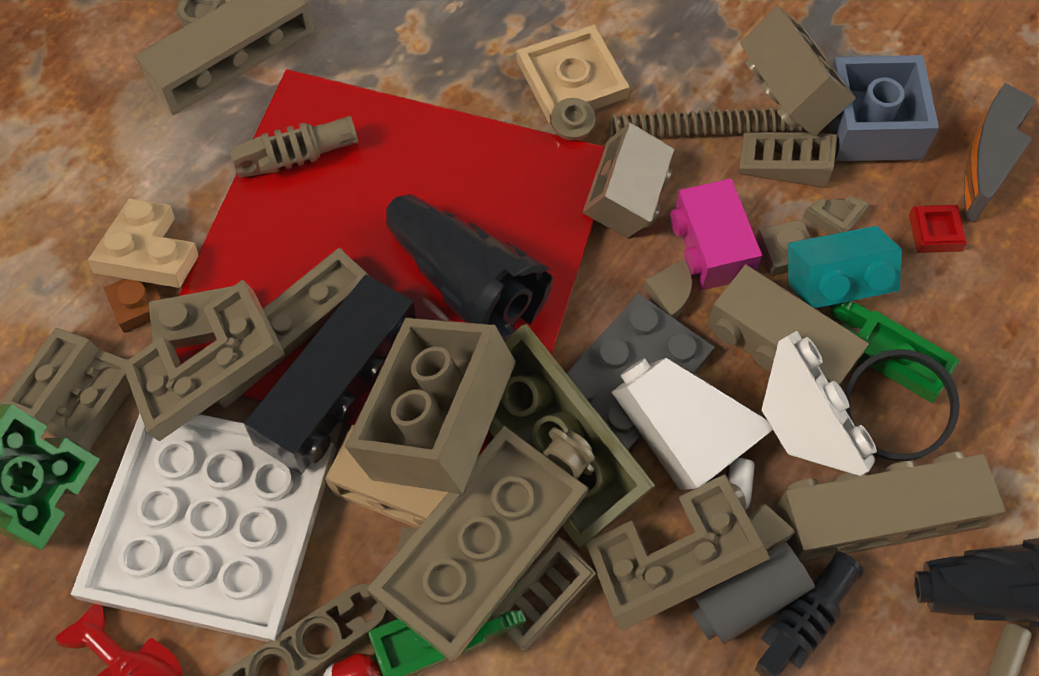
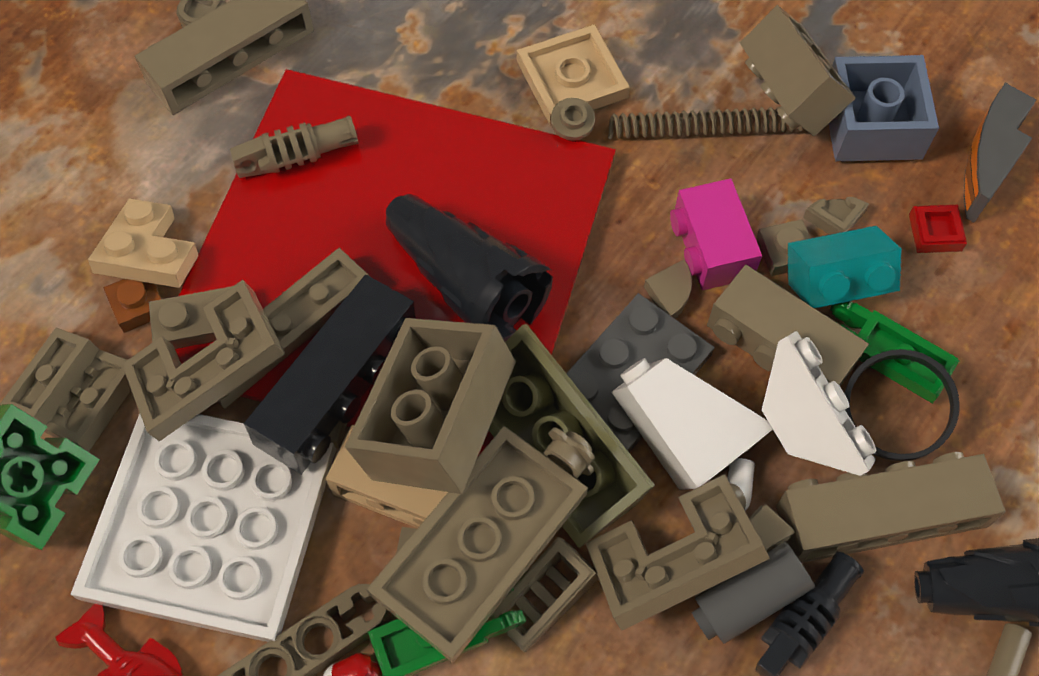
(629, 181): brick -> none
(797, 143): dark tan slope -> none

